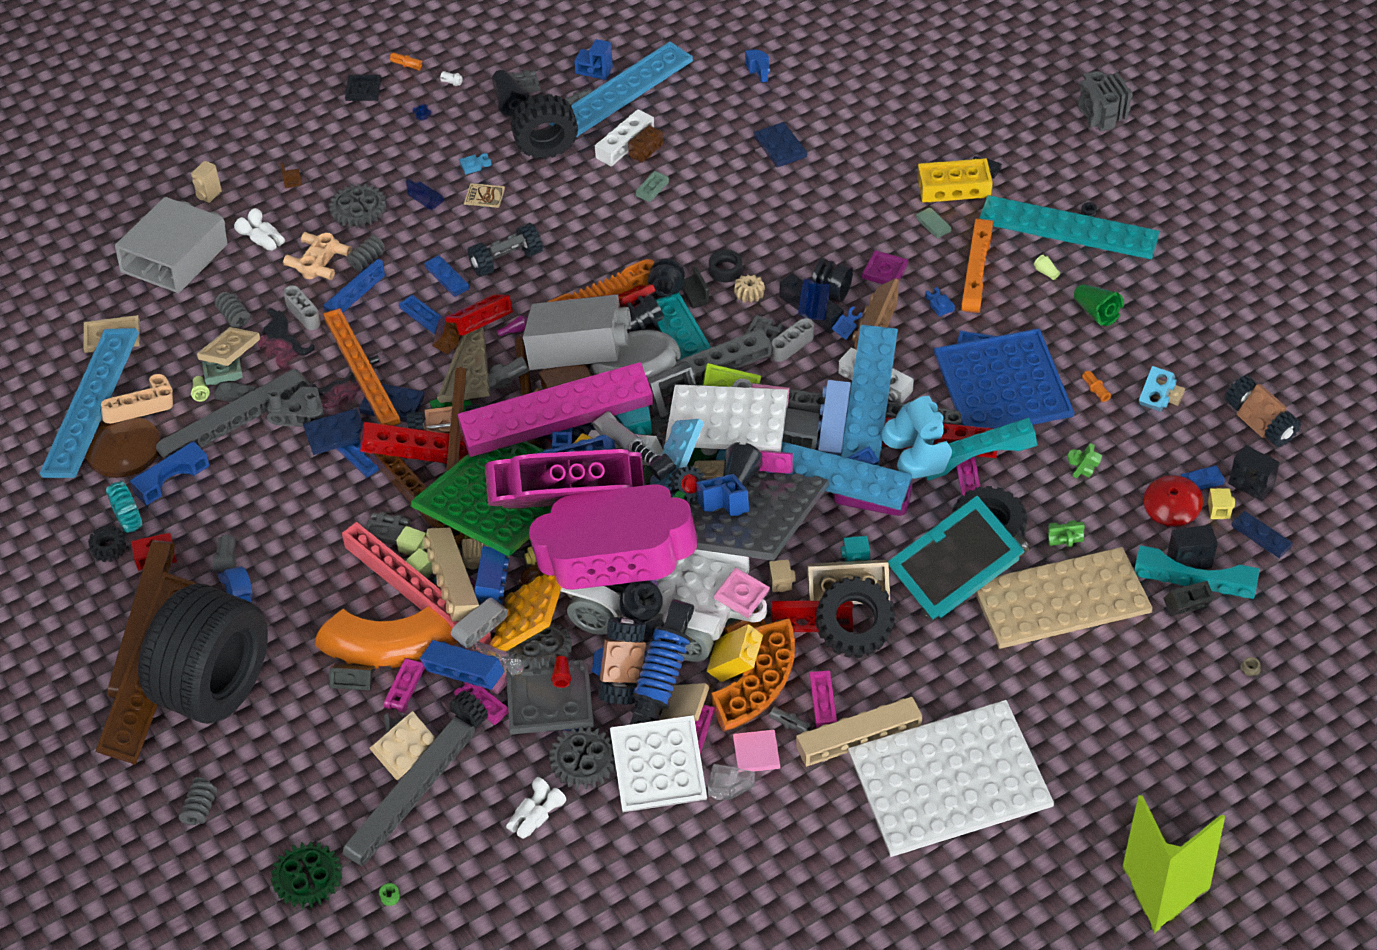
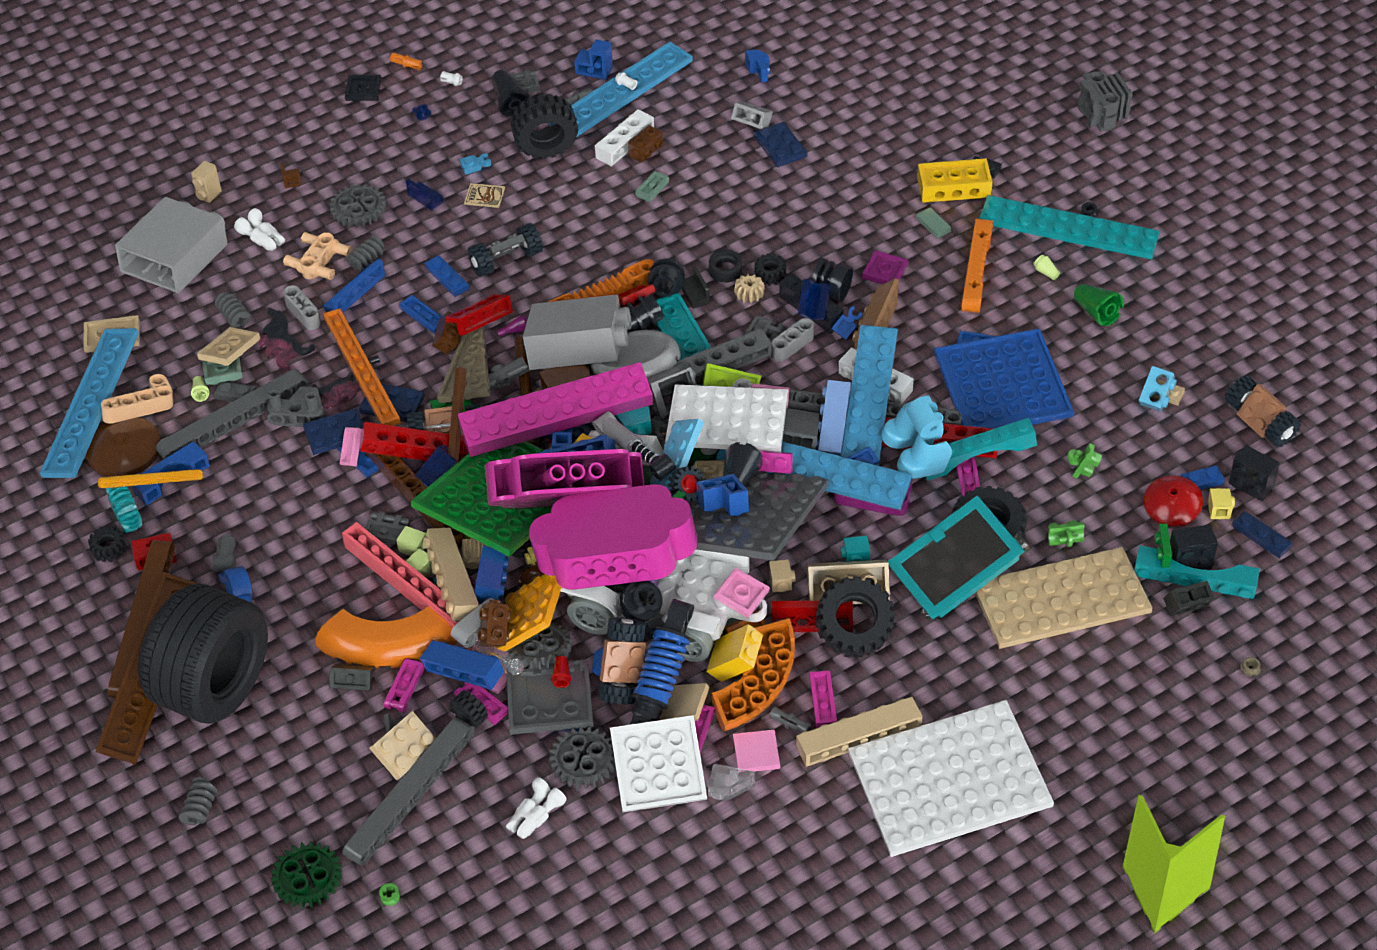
(149, 478): none -> light orange axle
(350, 446): none -> bright pink tile
(436, 465): none -> clear blue panel
(494, 622): none -> reddish brown brick
(622, 79): none -> white pin
(752, 115): none -> light grey brick
(770, 262): none -> black tyre
(940, 304): blue plate -> none
(1096, 386): orange axle -> none
(1164, 551): none -> green plate

